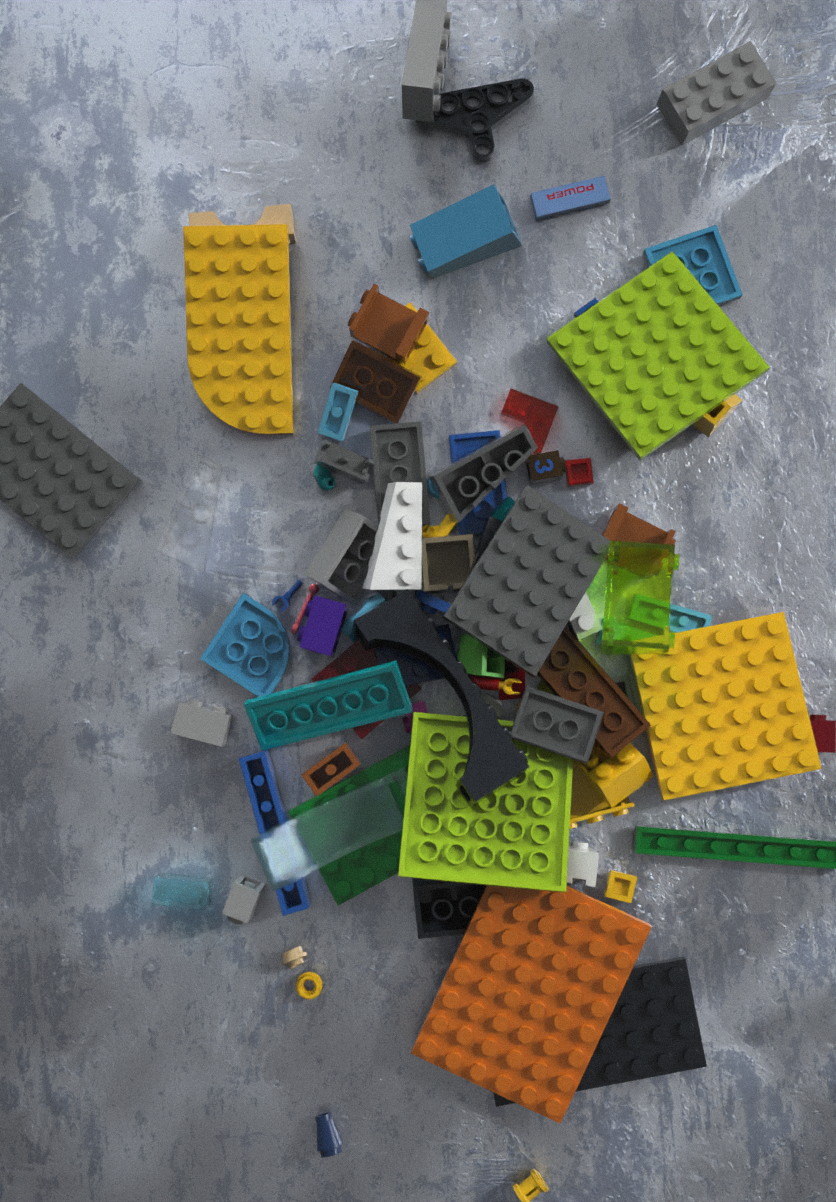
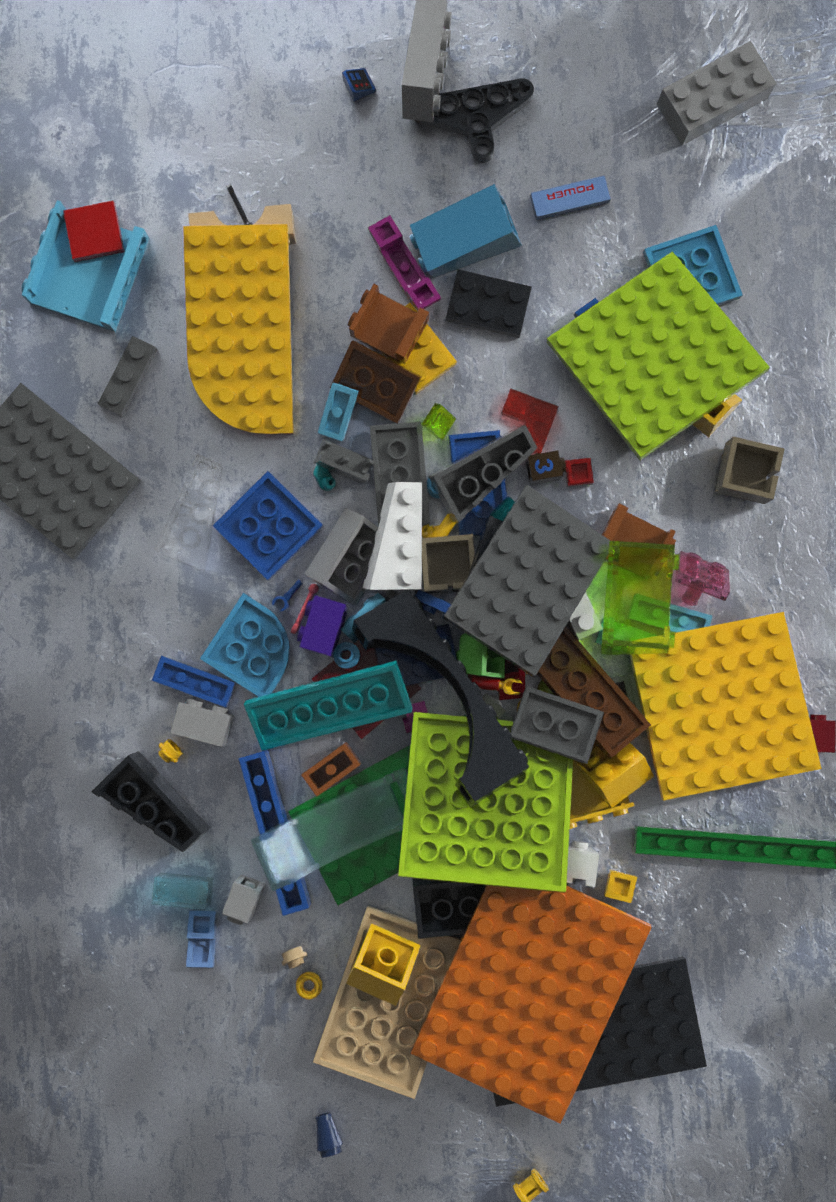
(85, 289): none -> medium azure panel
(93, 231): none -> red tile
(127, 376): none -> dark grey plate
(152, 802): none -> black wedge
(169, 751): none -> yellow plate
(193, 681): none -> blue plate
(201, 939): none -> medium blue slope
(238, 205): none -> black hinge
(268, 526): none -> blue plate
(352, 661): none -> dark azure plate
(358, 83): none -> slope
(373, 1036): none -> tan plate
(383, 964): none -> yellow slope
(403, 264): none -> magenta slope
(438, 421): none -> clear neon green plate
(488, 303): none -> black plate
(702, 578): none -> clear pink plate
(745, 470): none -> dark tan piece

